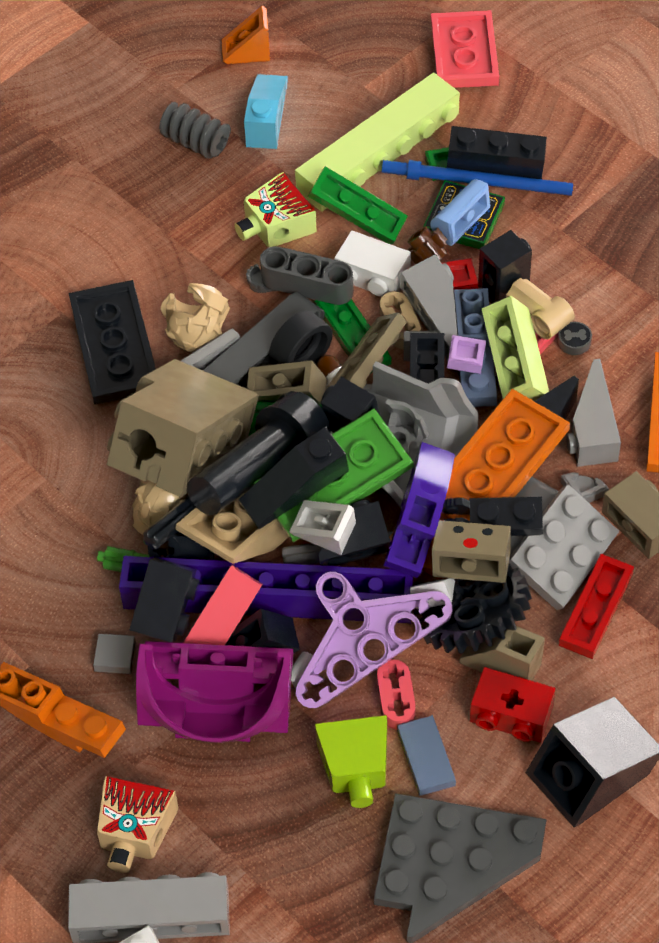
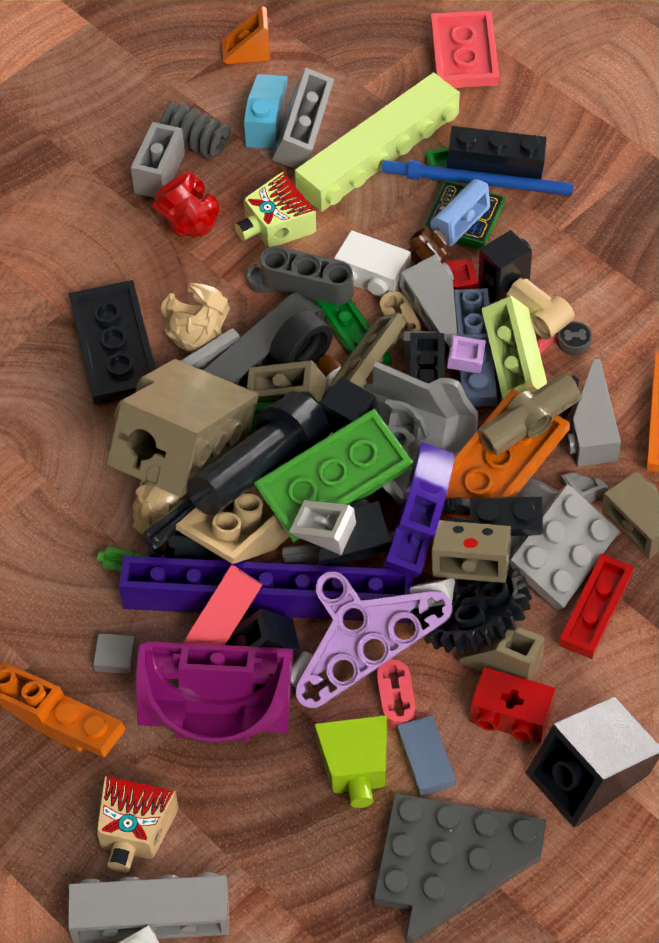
(157, 159): none -> light grey brick
(164, 600): black brick -> none
(182, 206): none -> red helmet
(295, 478): black slope -> none
(303, 119): none -> light grey brick
(357, 205): green plate -> none
(530, 414): none -> dark tan piece

